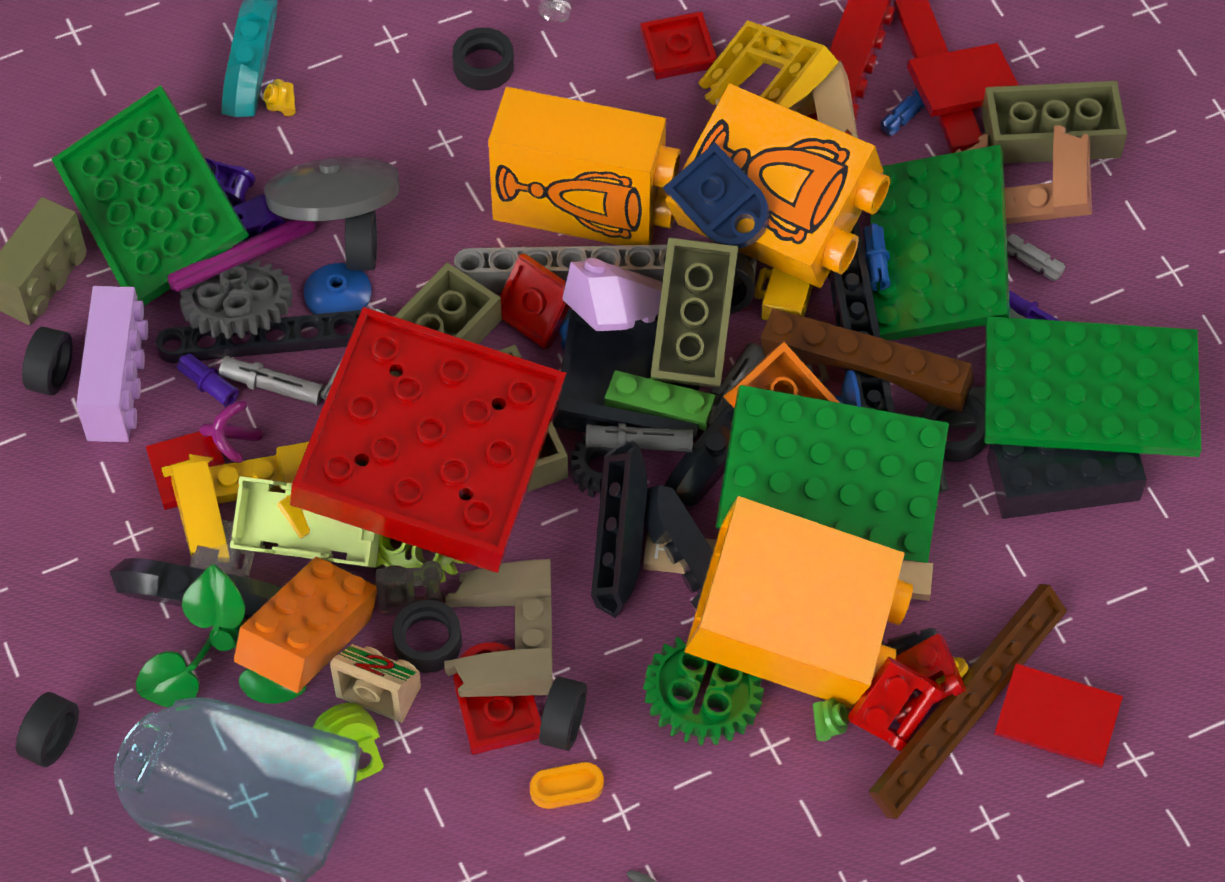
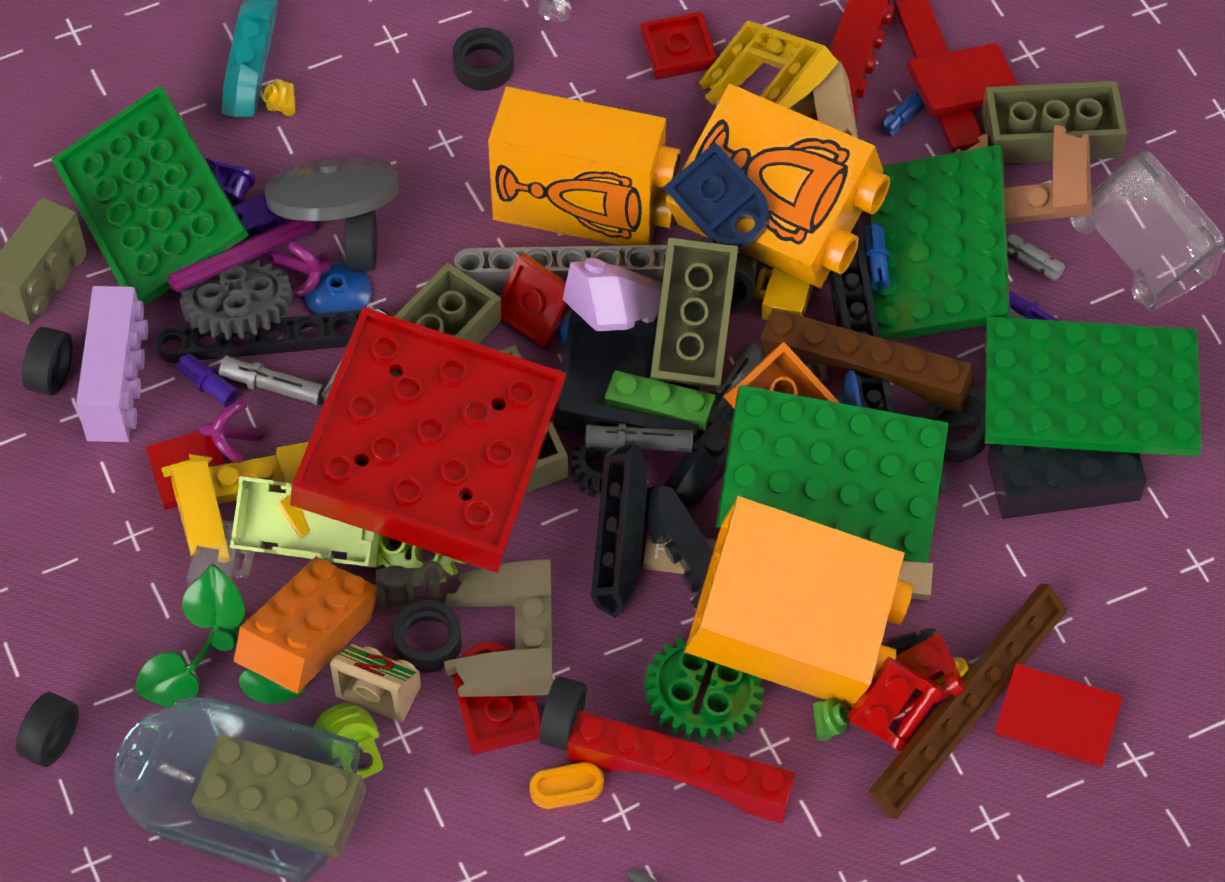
(169, 581): black brick -> none
(279, 795): none -> olive brick
(306, 263): none -> magenta piece
(743, 782): none -> red arch
(1154, 230): none -> clear windscreen

